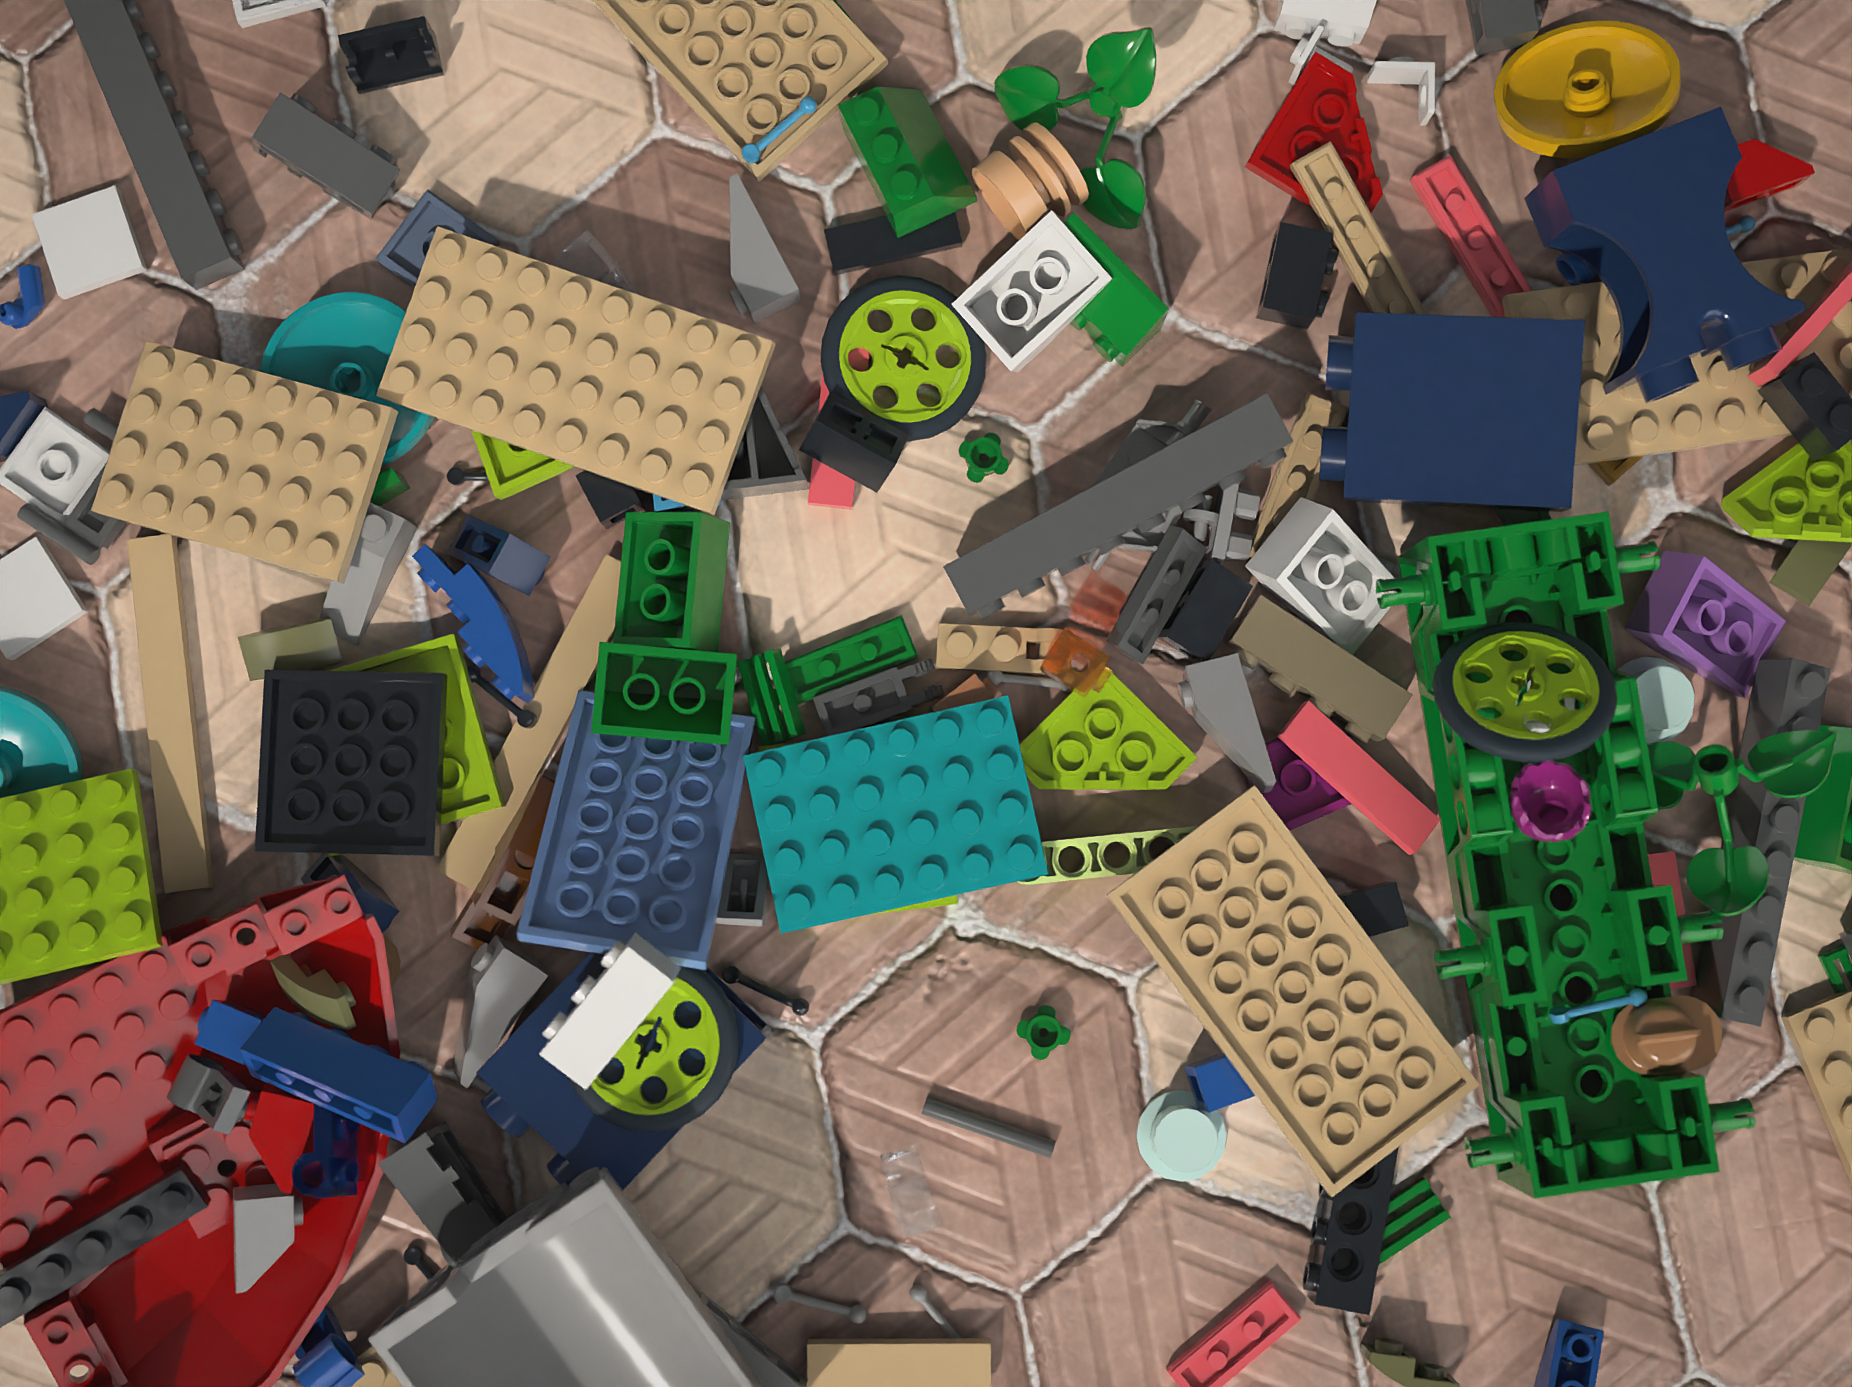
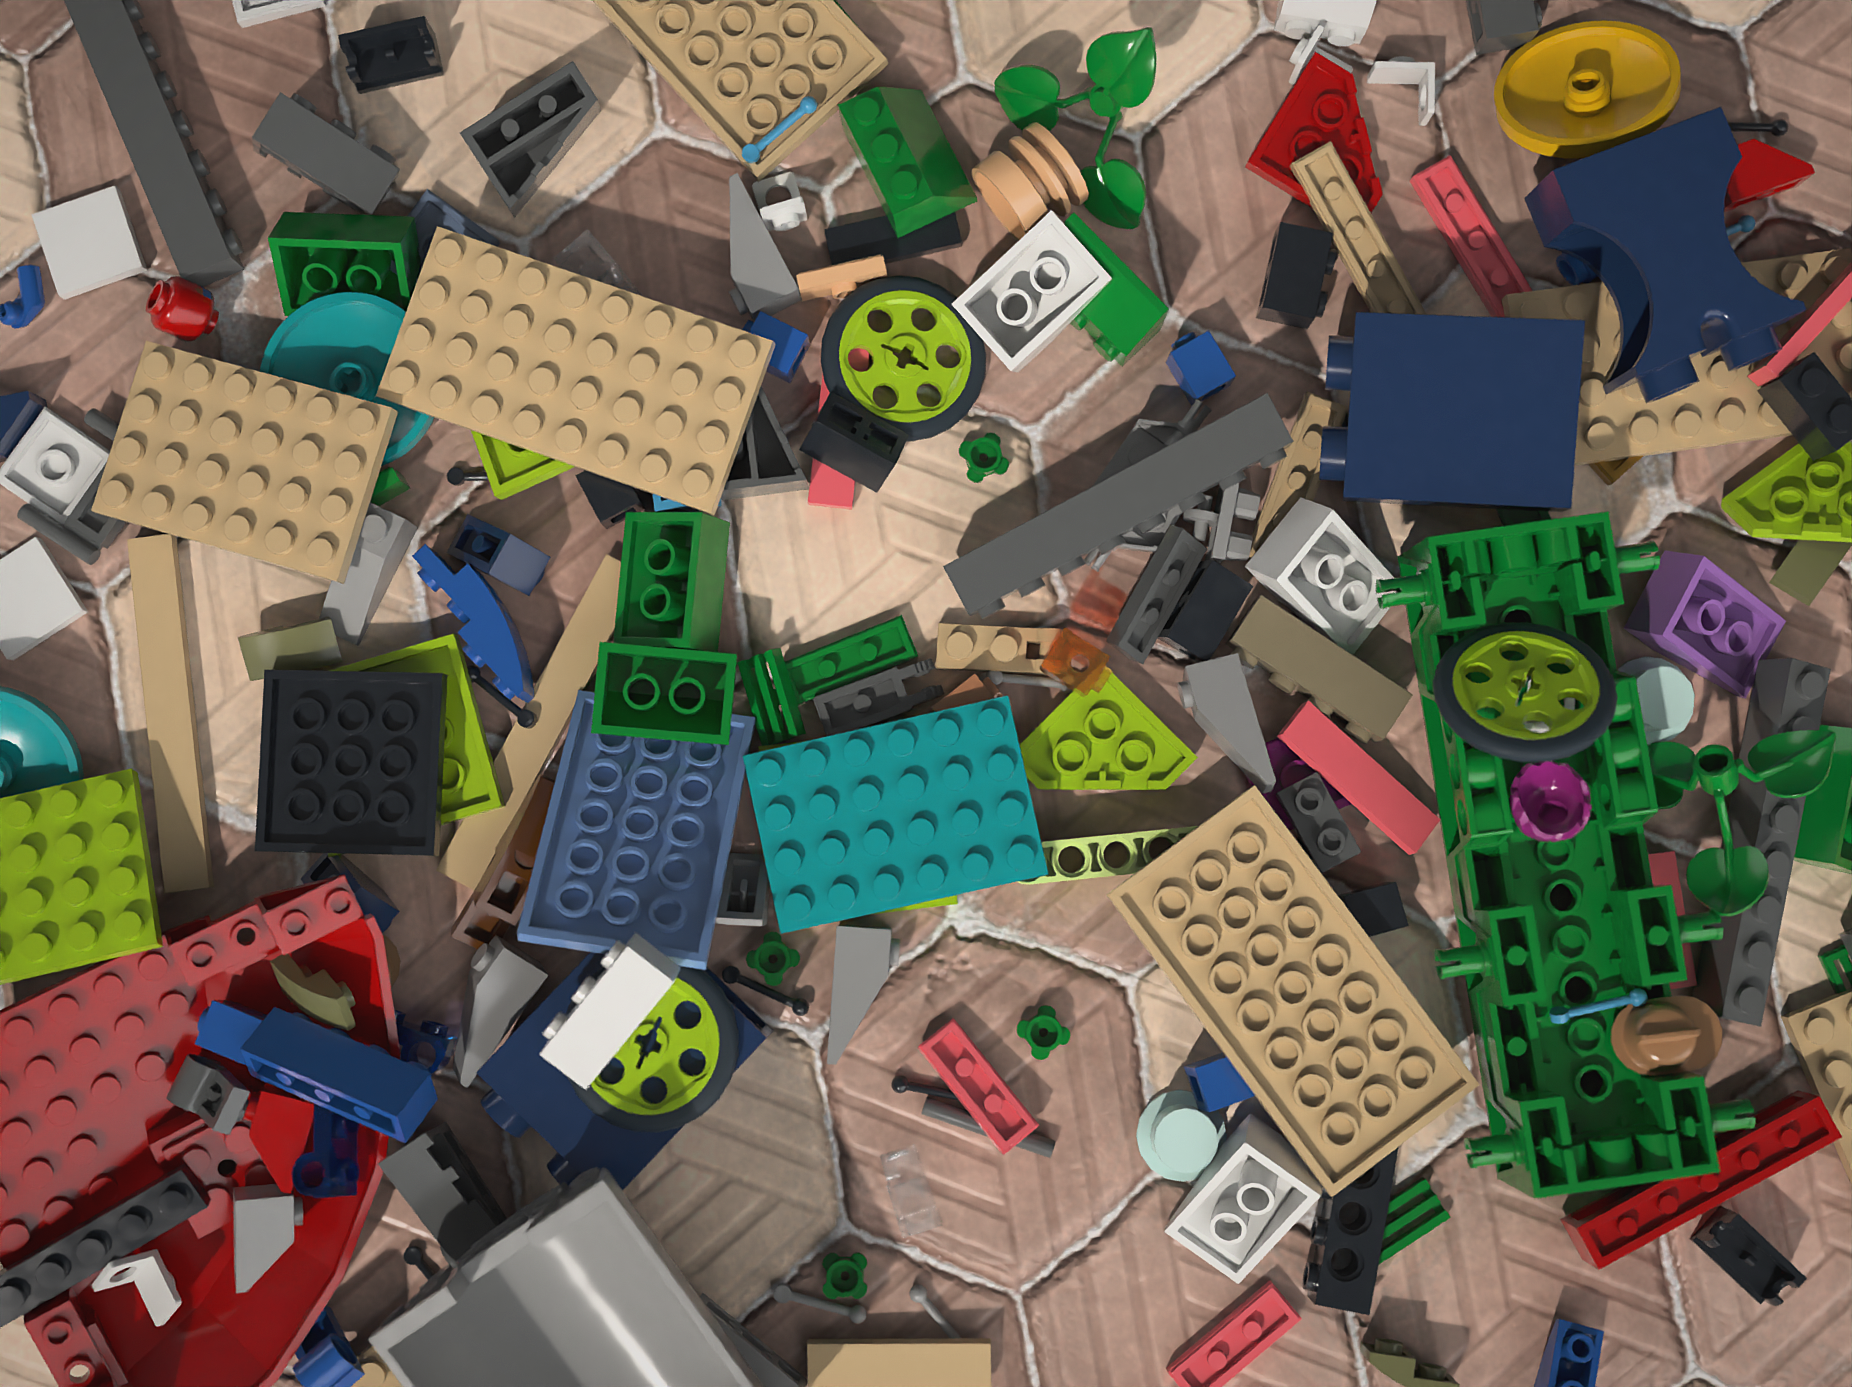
(151, 1278): none -> white bracket
(182, 308): none -> red head
(344, 254): none -> green slope
(432, 1032): none -> clear blue plate
(532, 134): none -> dark grey wedge
(759, 958): none -> green plate
(784, 214): none -> white bracket
(789, 347): none -> blue brick
(835, 1285): none -> green plate
(841, 278): none -> light nougat plate
(858, 974): none -> light grey slope
(901, 1084): none -> black hinge
(978, 1086): none -> coral tile
(1199, 366): none -> blue brick
(1245, 1200): none -> white slope
(1318, 823): none -> dark grey plate
(1646, 1211): none -> red piece
(1746, 1256): none -> black hinge
(1777, 128): none -> black hinge

